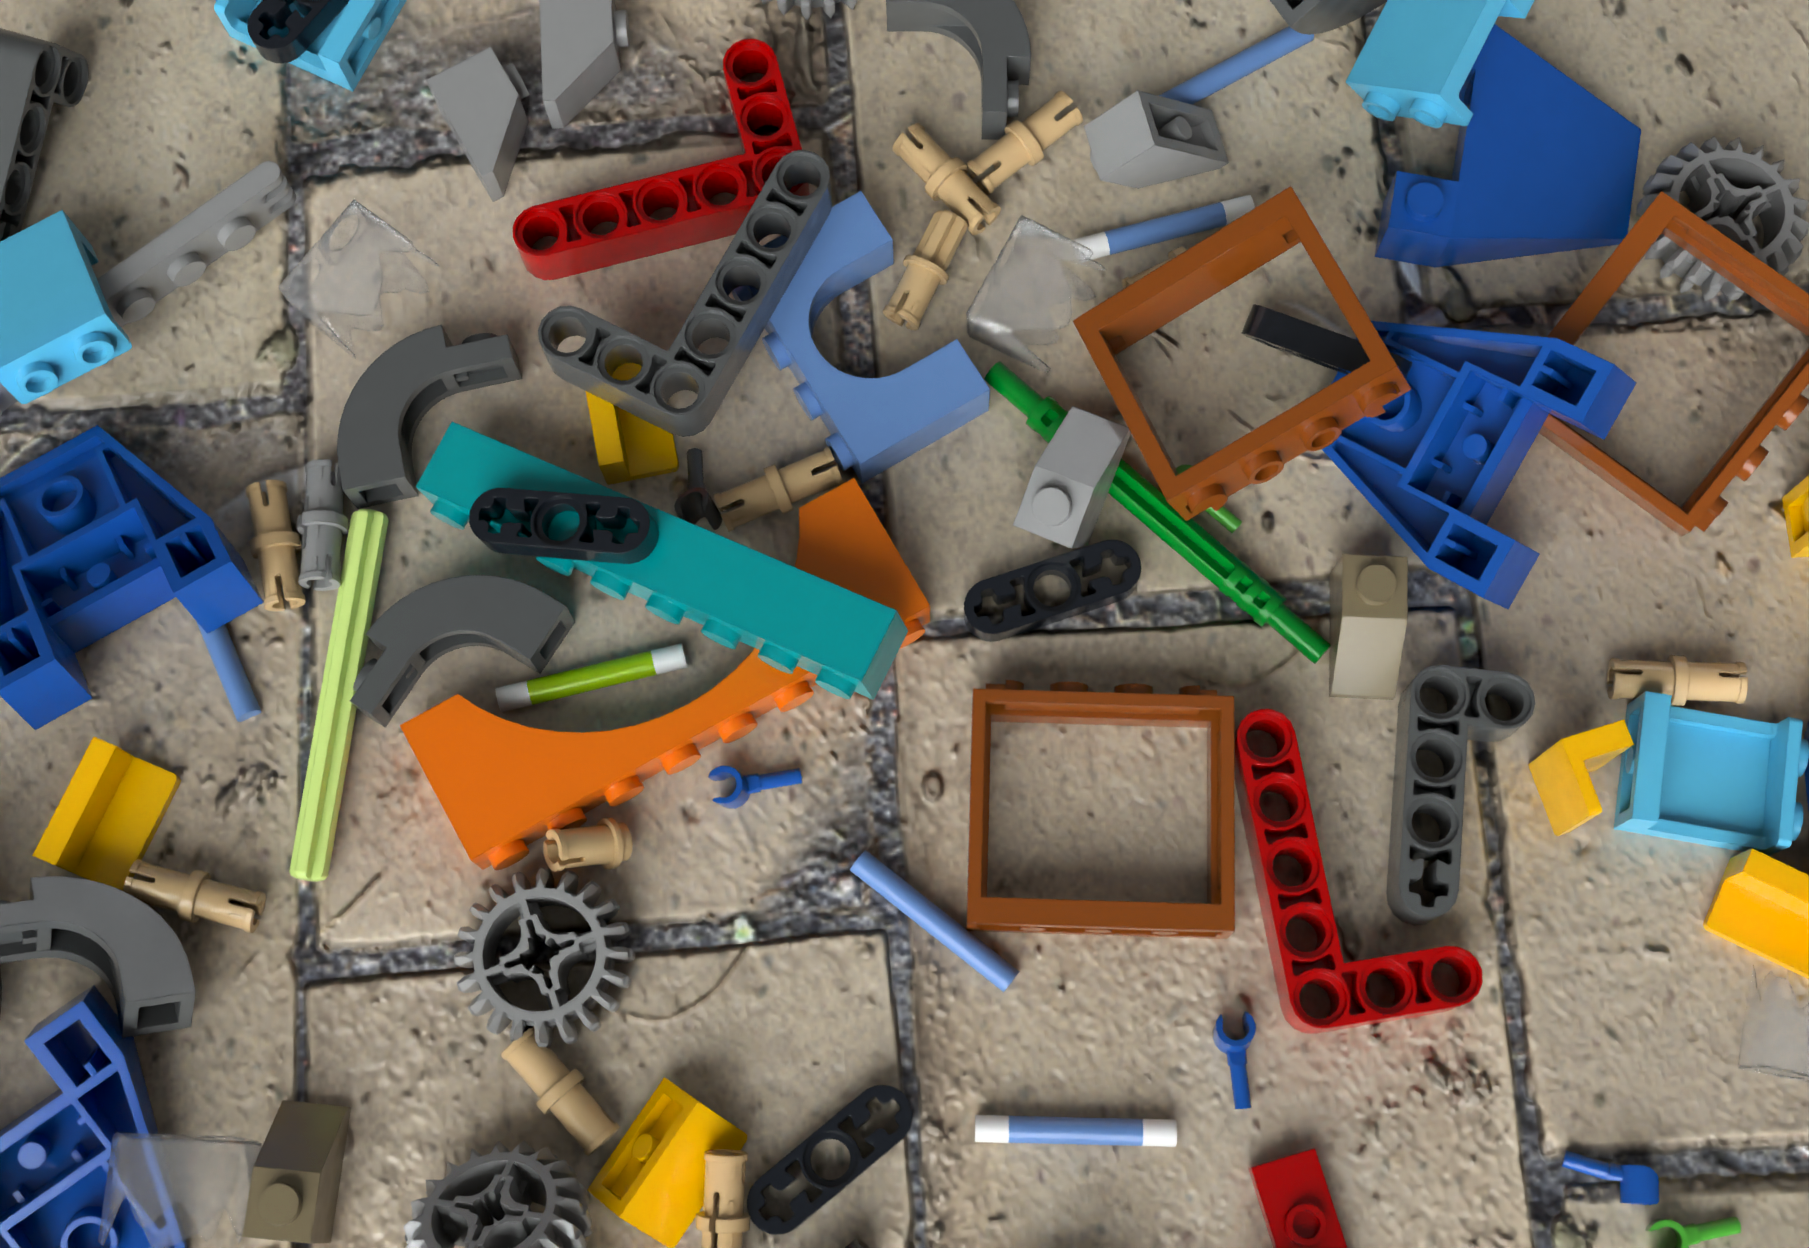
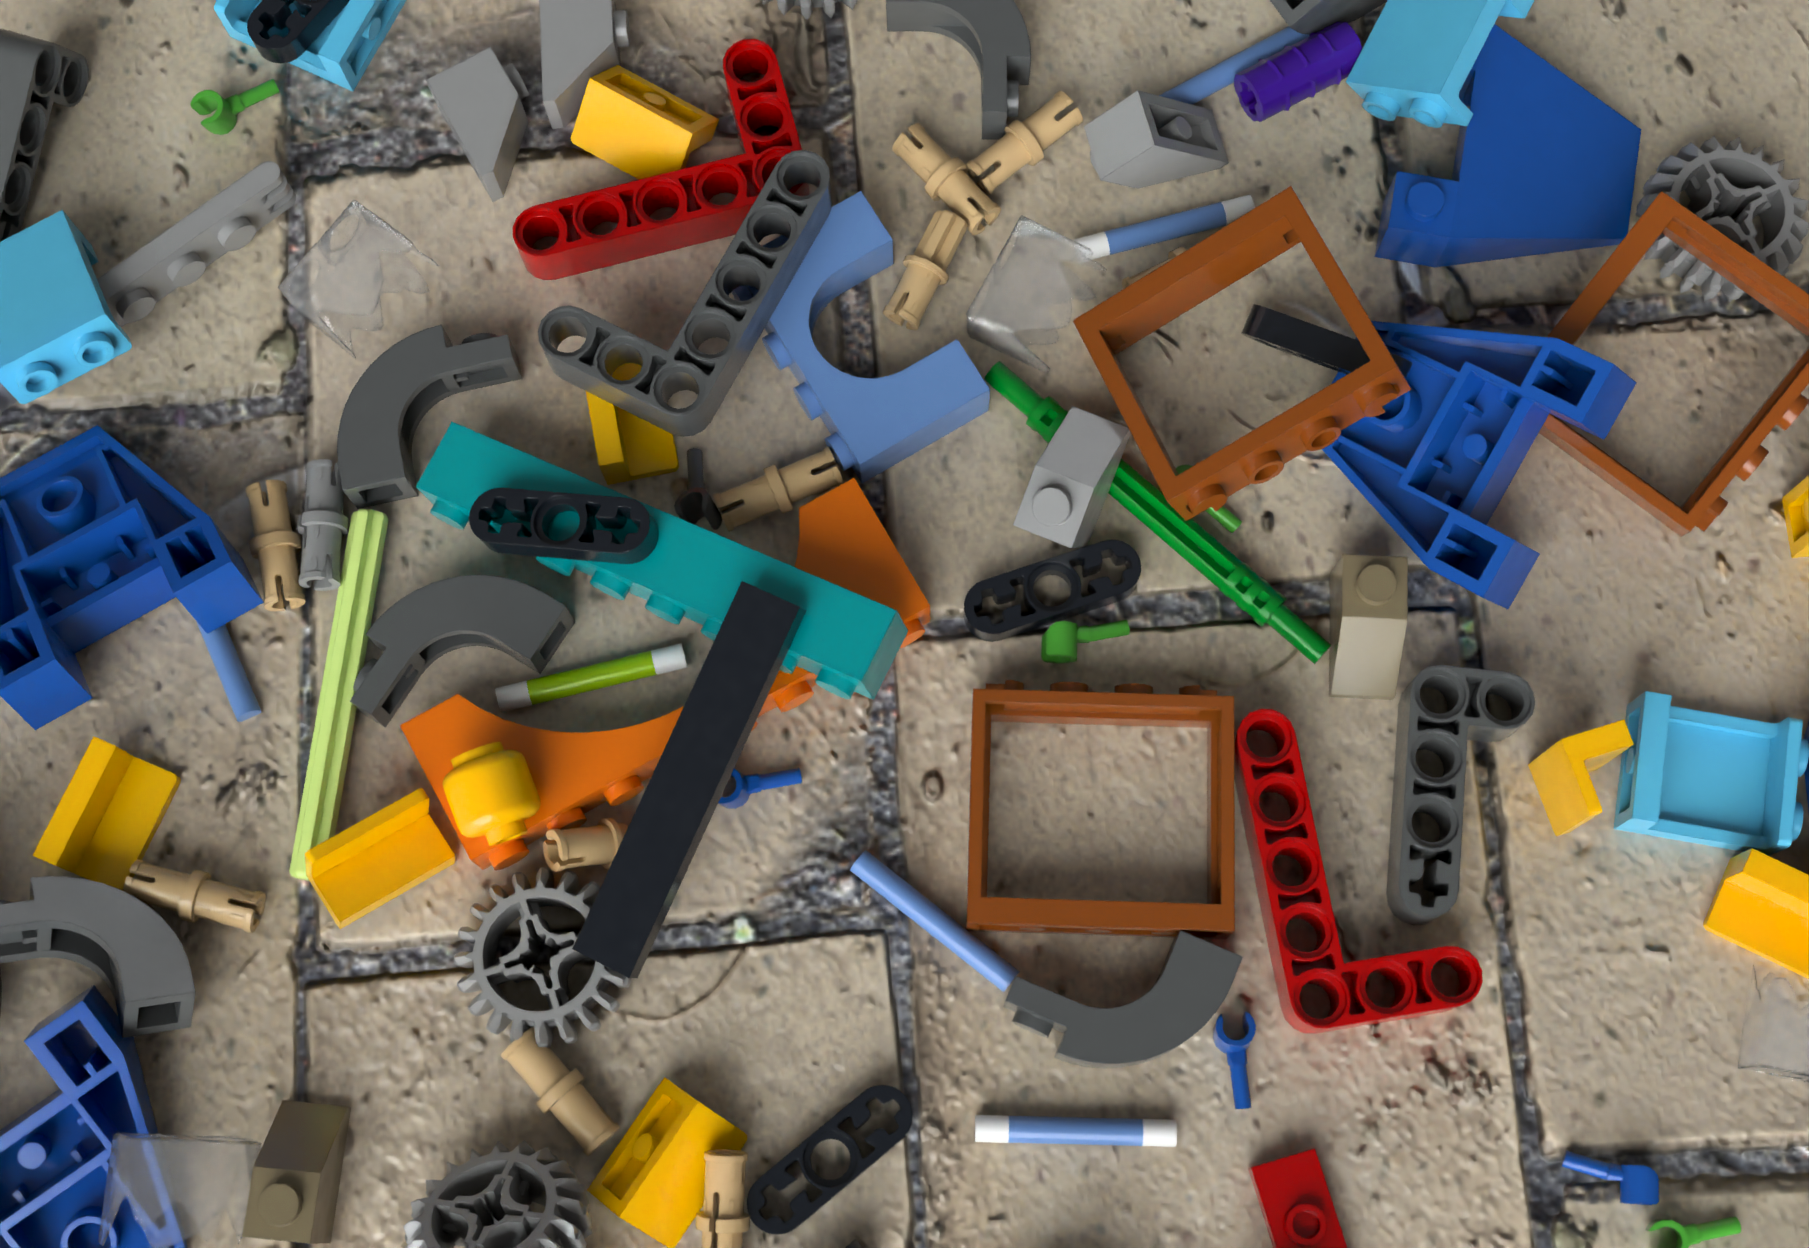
(227, 109): none -> bright green hand
(378, 859): none -> yellow panel
(491, 793): none -> yellow head
(639, 124): none -> yellow panel
(689, 780): none -> black tile
(1061, 638): none -> bright green hand
(1176, 1008): none -> dark grey arch
(1297, 71): none -> dark purple axle
(1678, 678): tan pin -> none

